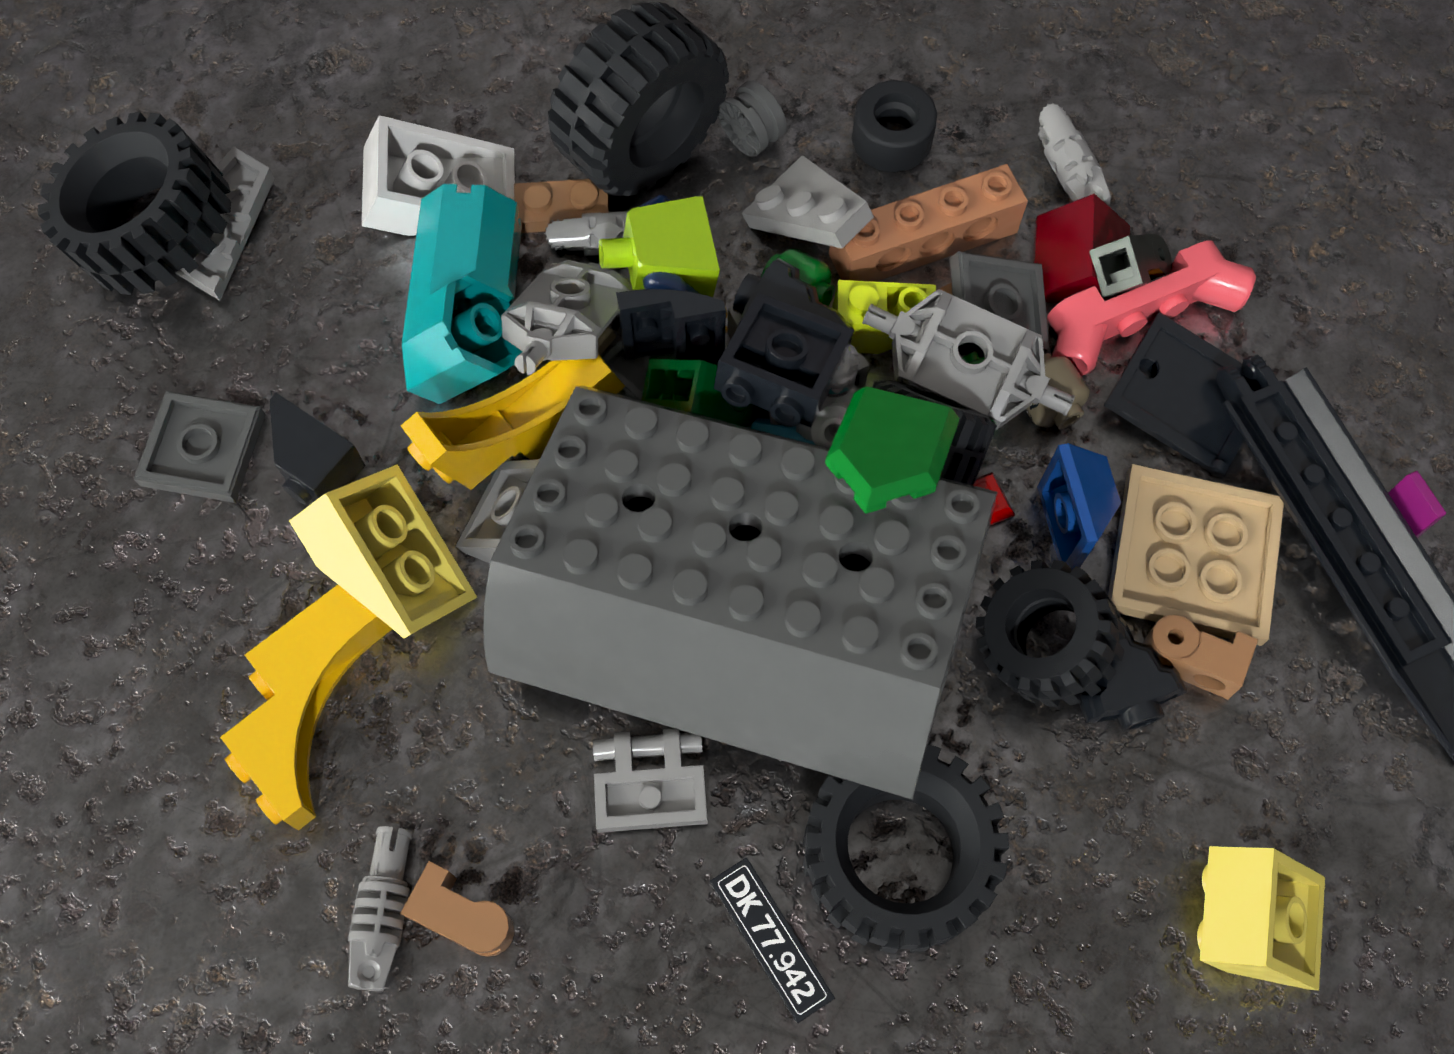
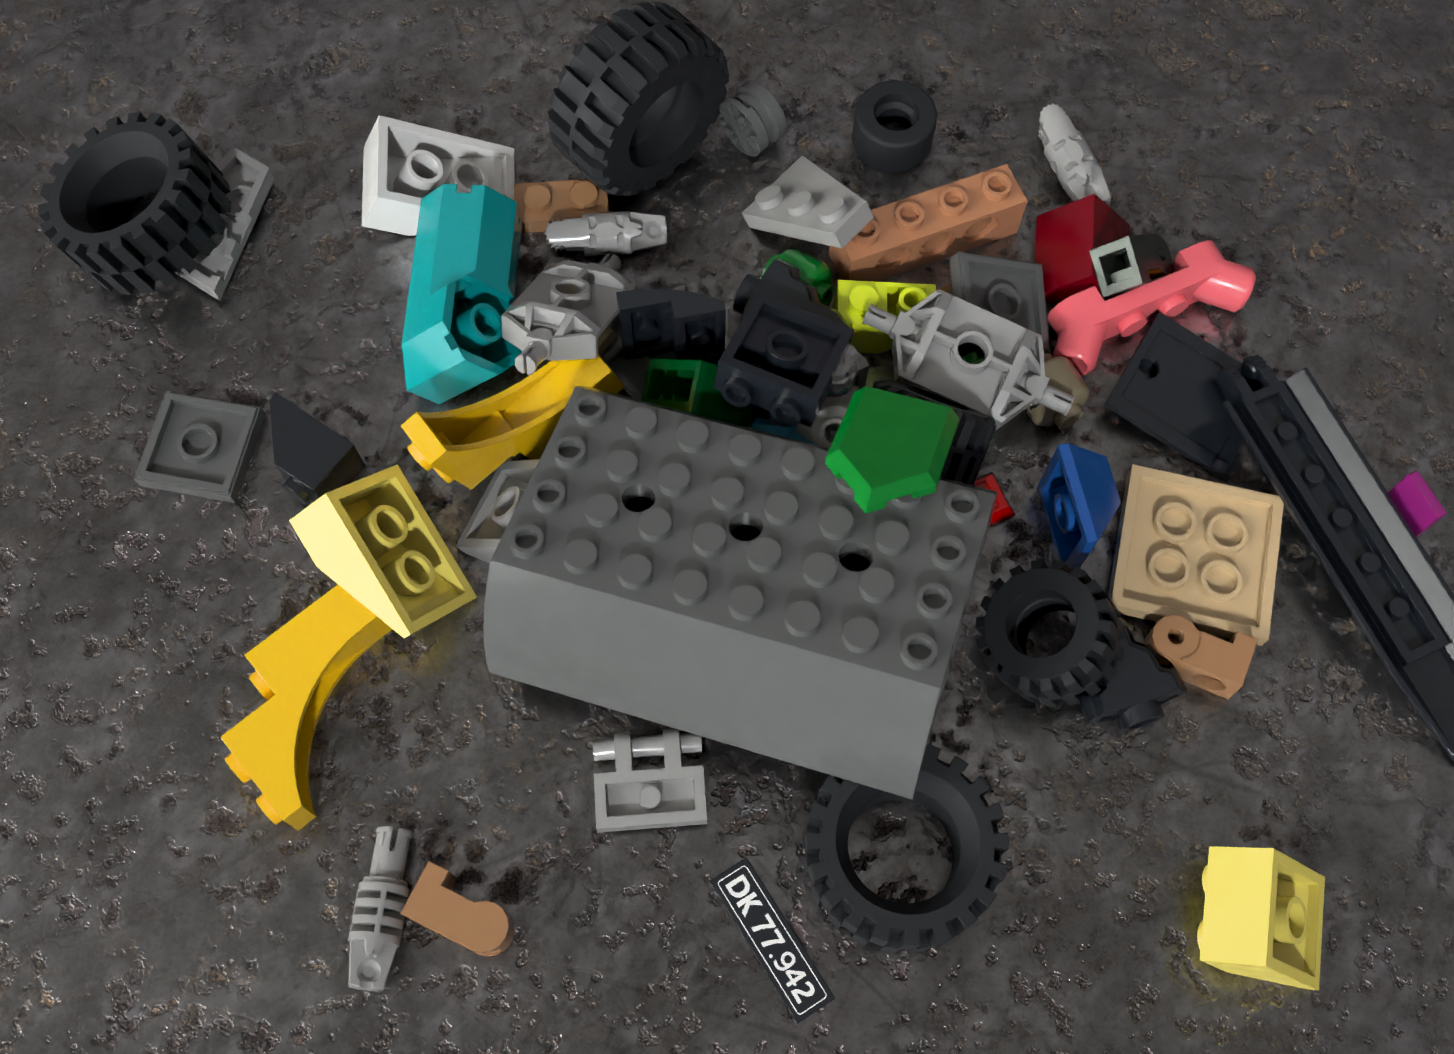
(666, 247): lime torso -> none

